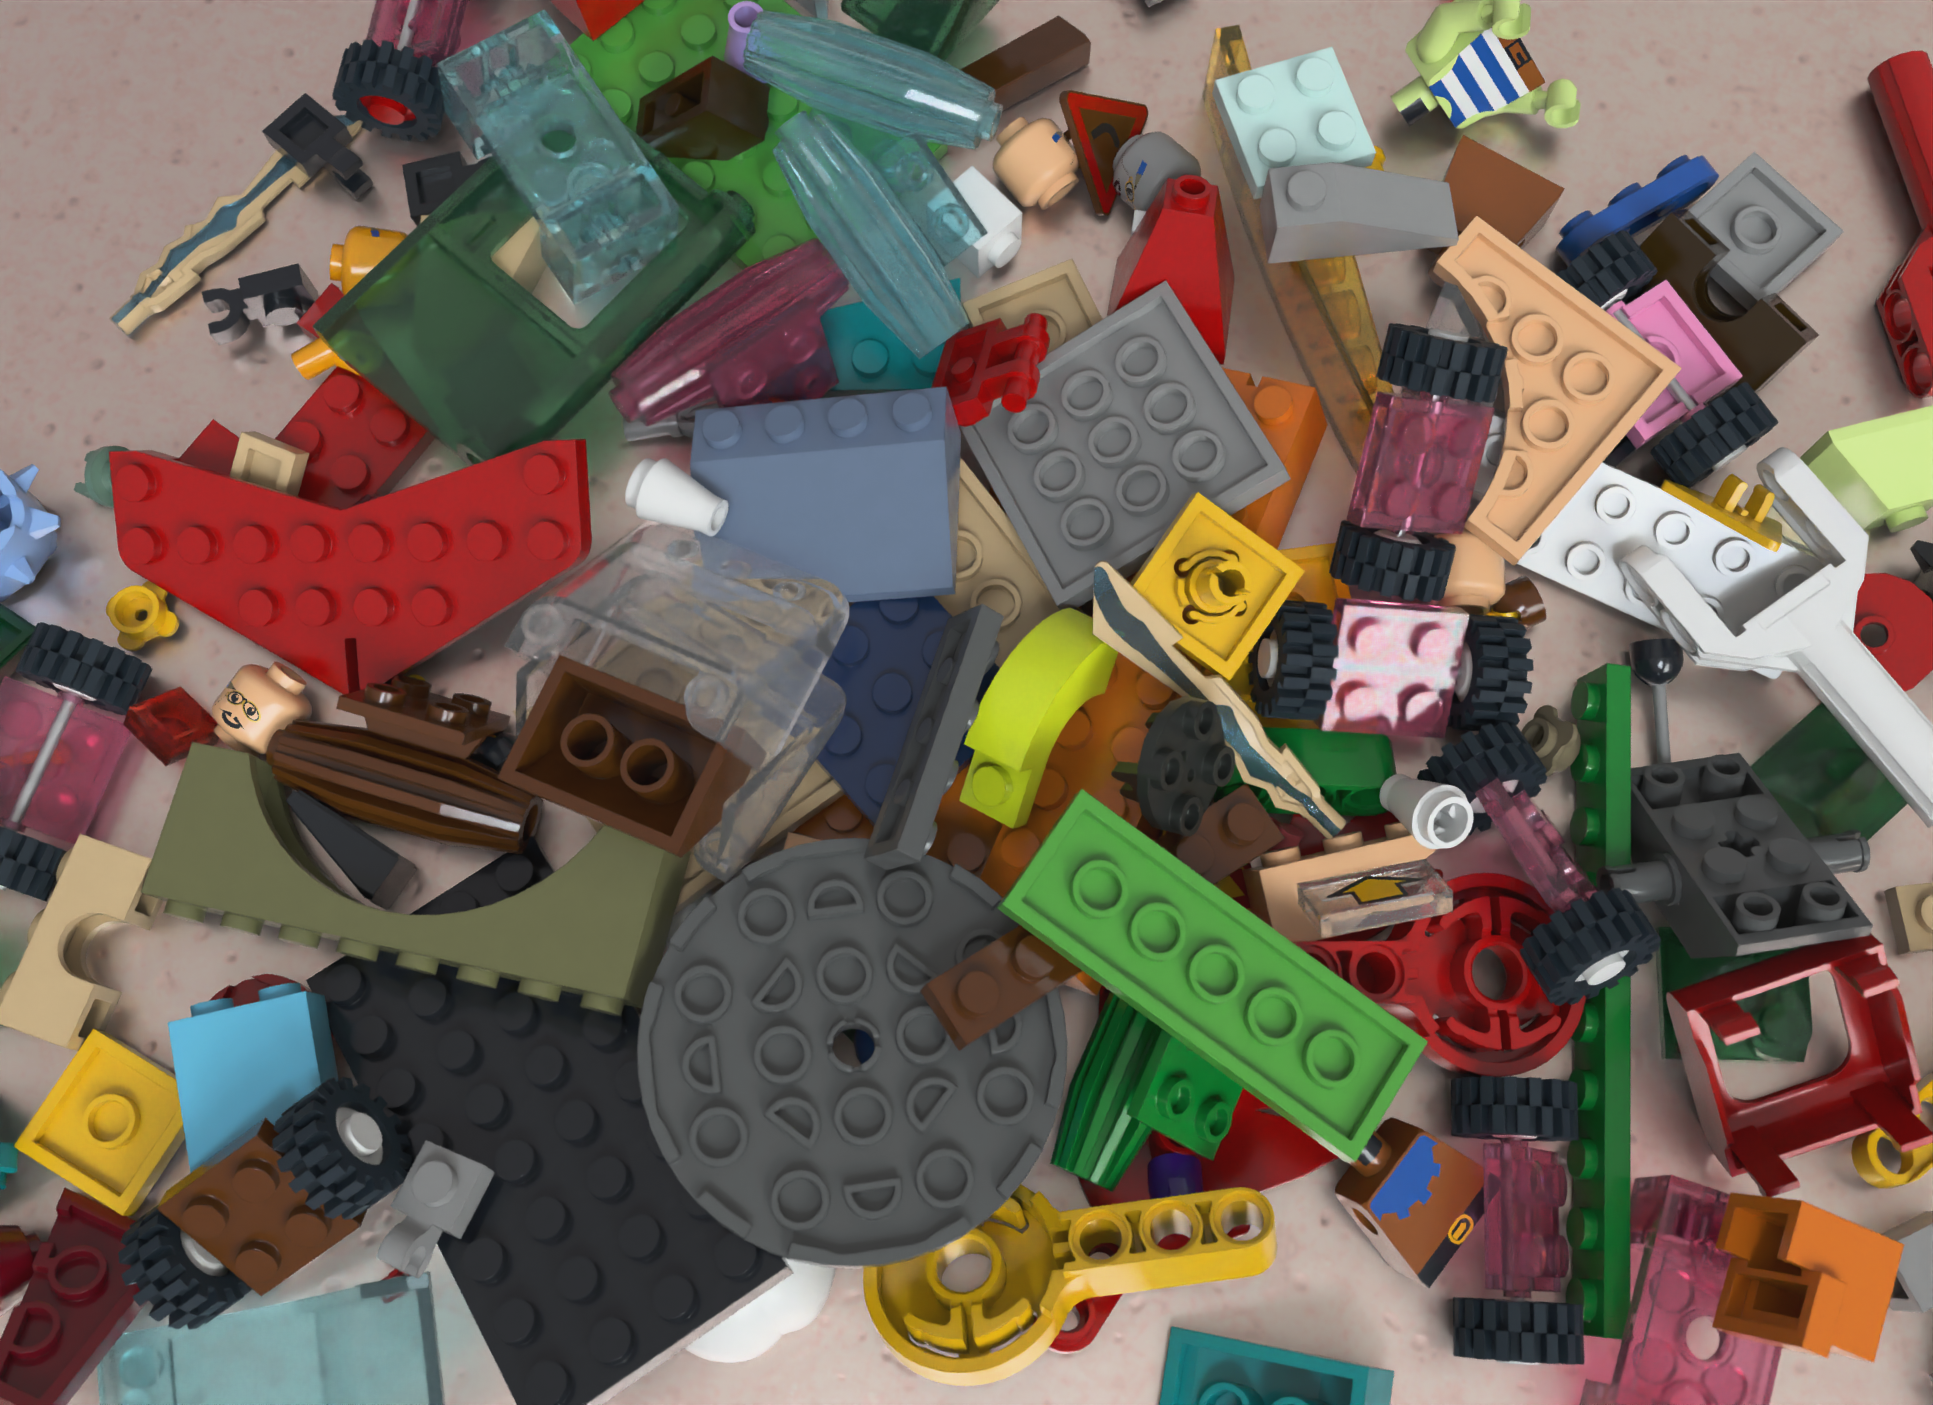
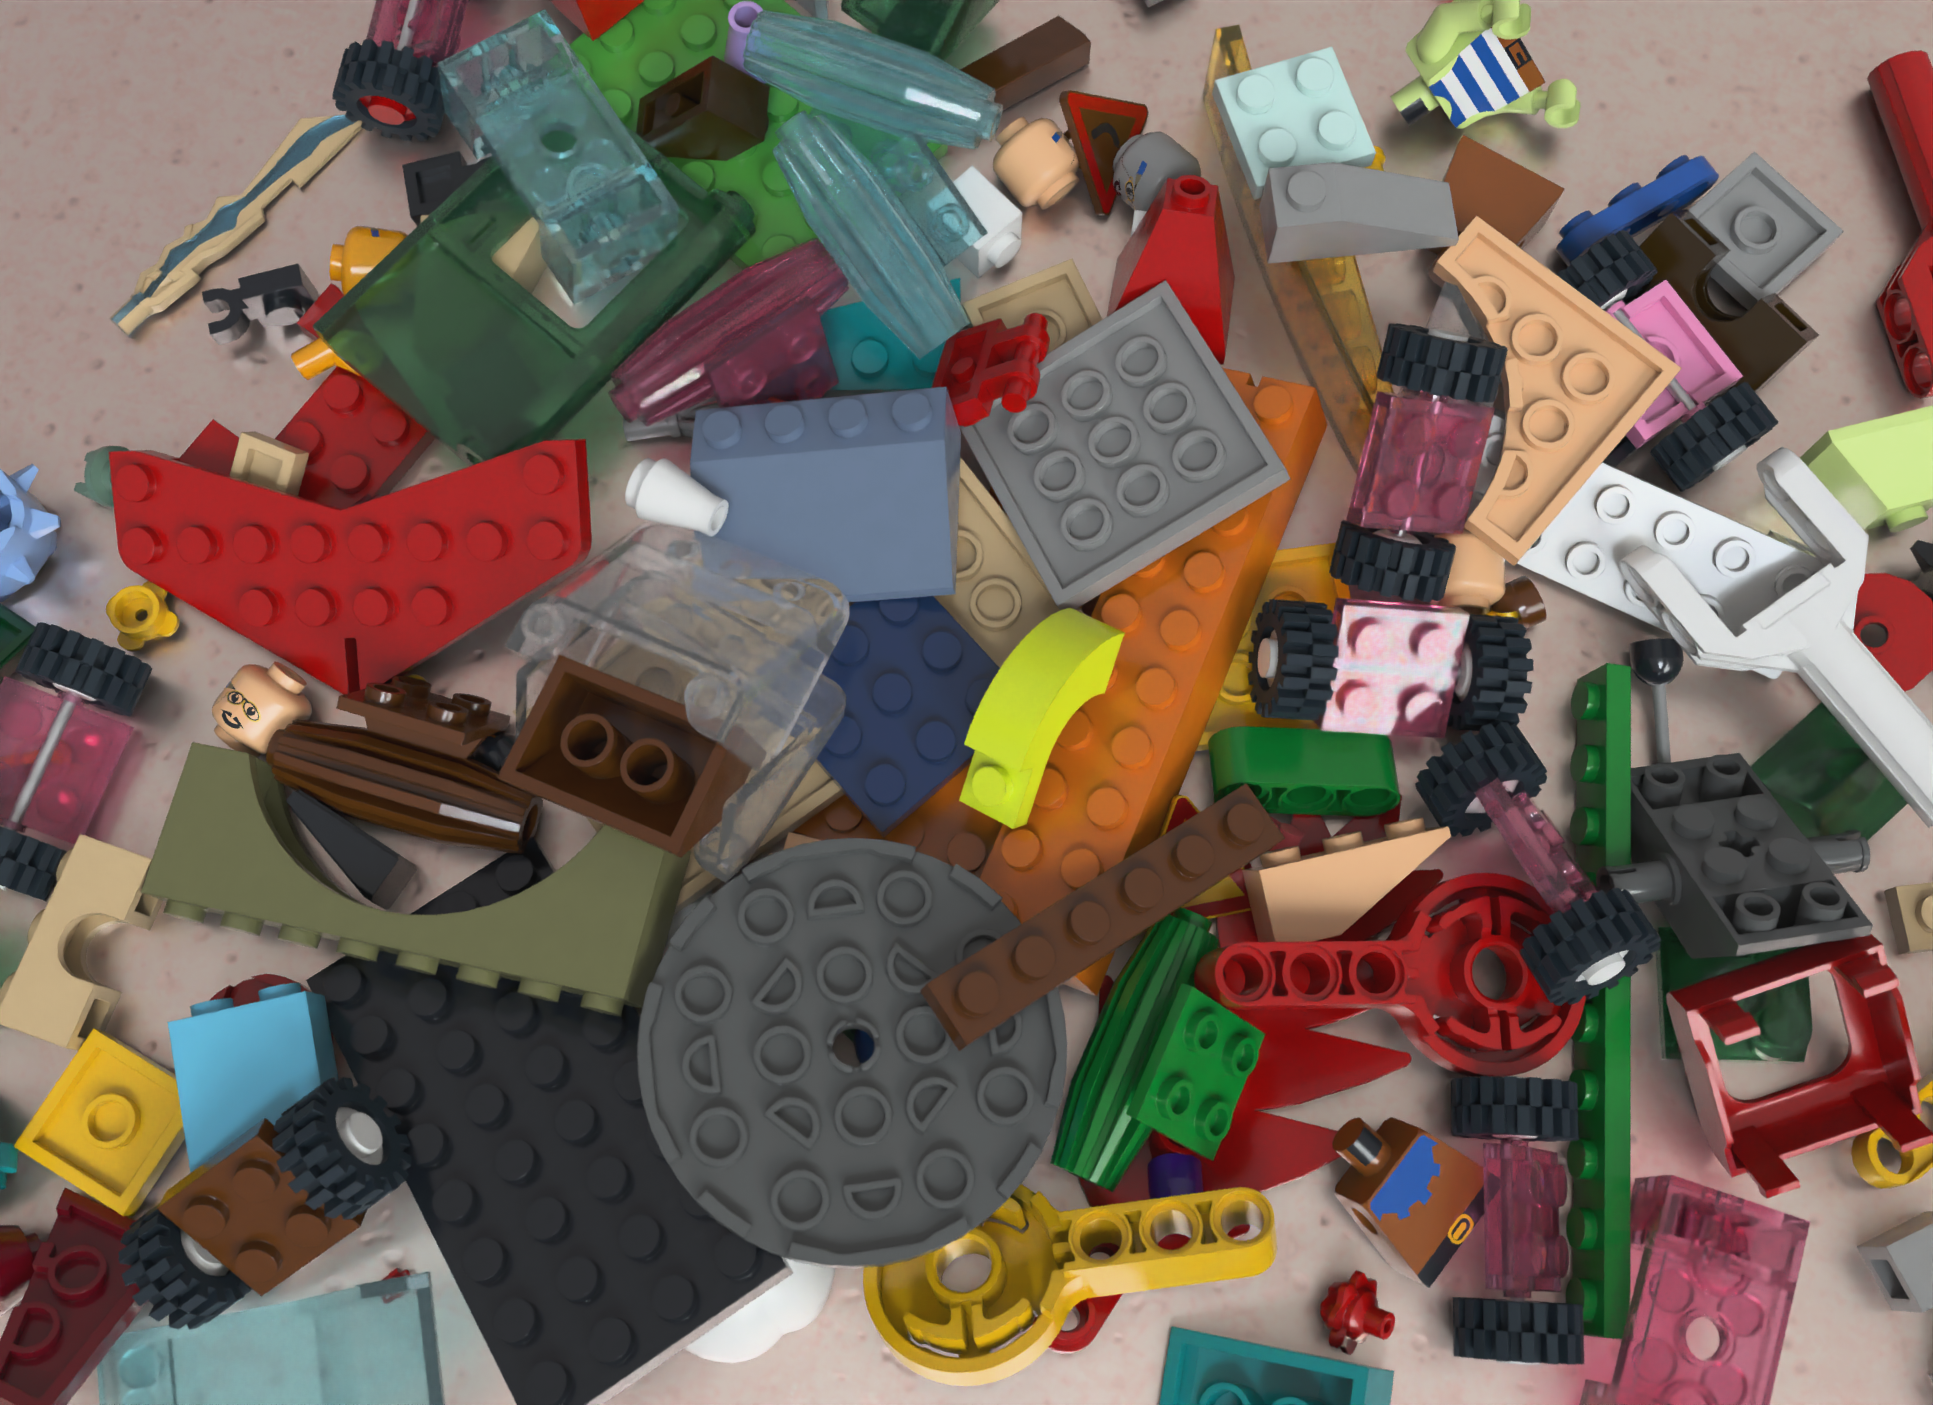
(170, 725): clear red plate -> none
(317, 139): black plate -> none
(436, 1198): light grey plate -> none
(928, 756): dark grey plate -> none
(1147, 639): tan sword -> none
(1178, 766): pearl dark grey plate -> none
(1213, 976): bright green plate -> none
(1249, 581): yellow plate -> none
(1354, 1314): none -> red plant
(1374, 898): clear tile -> none
(1431, 811): white cone -> none
(1552, 739): dark tan plate -> none
(1724, 508): yellow piece -> none
(1804, 1278): orange plate -> none

